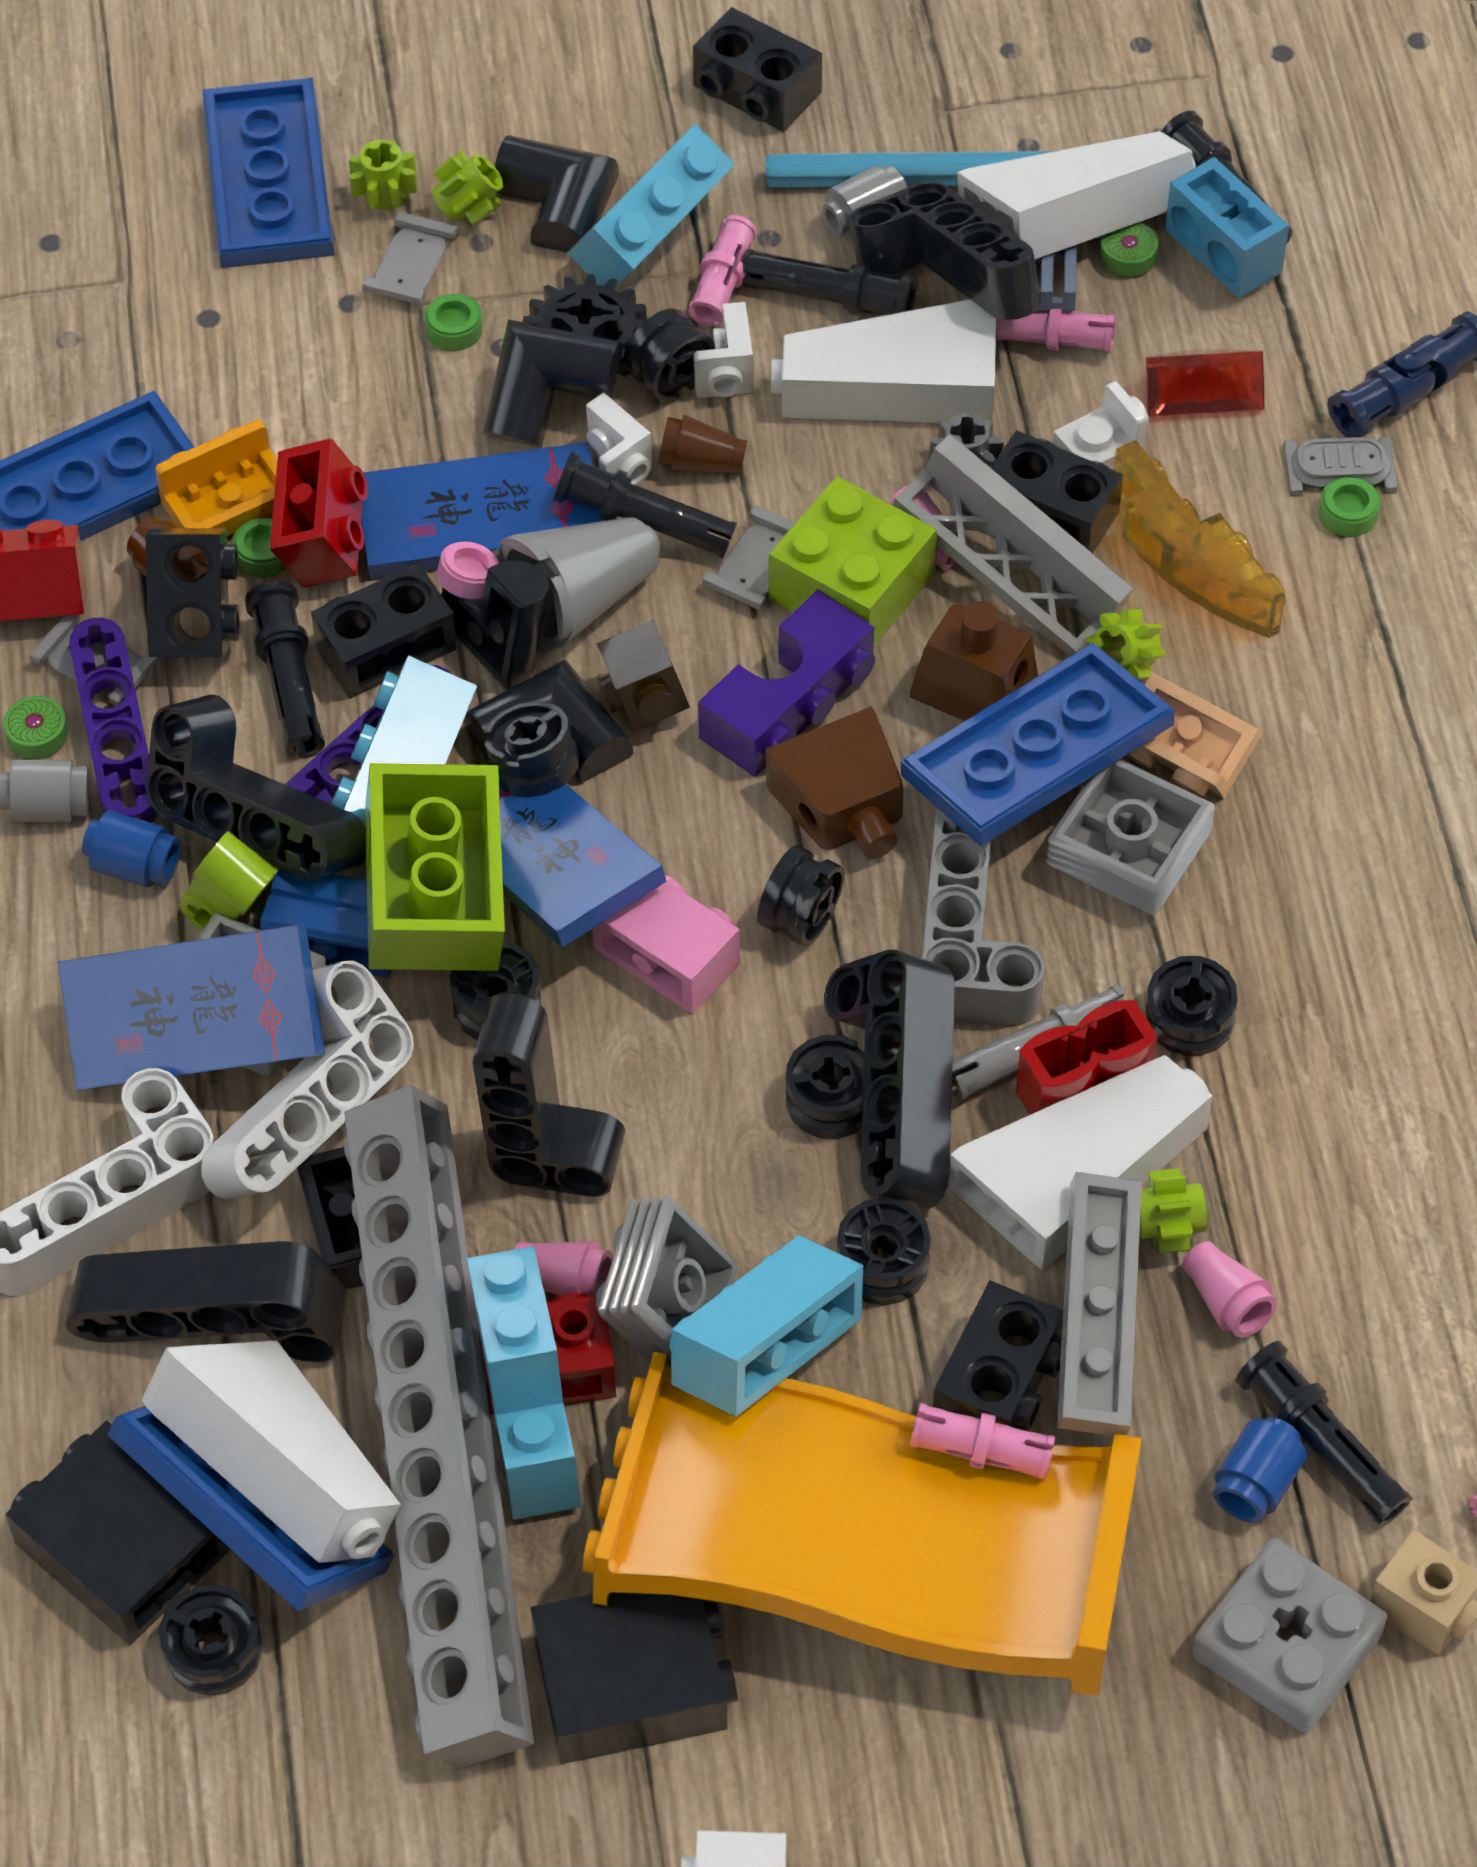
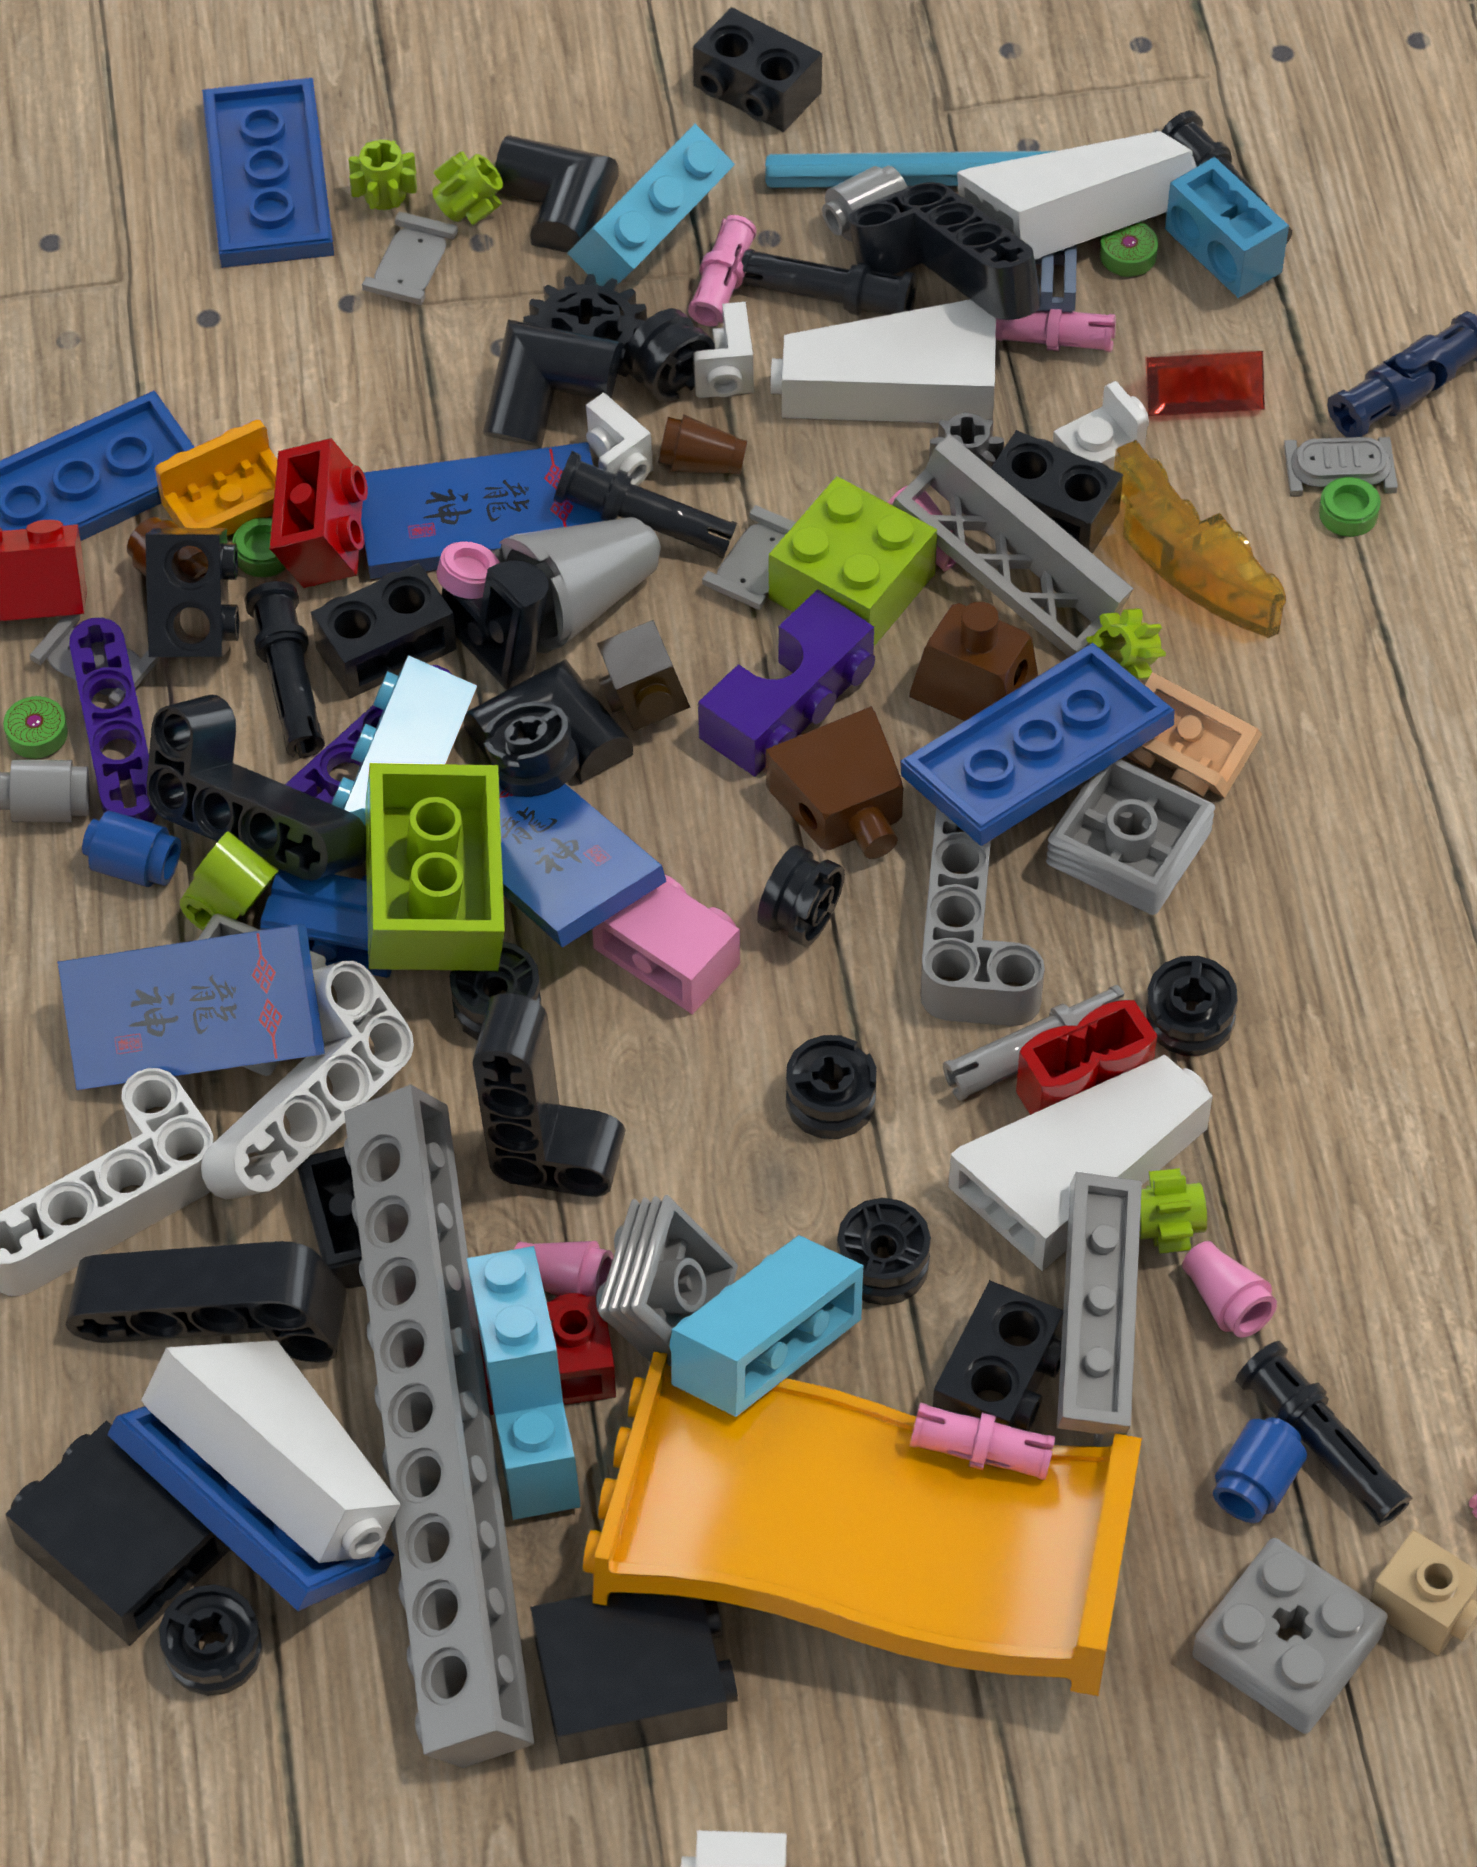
(453, 322): bright green tile -> none
(907, 1070): black beam -> none

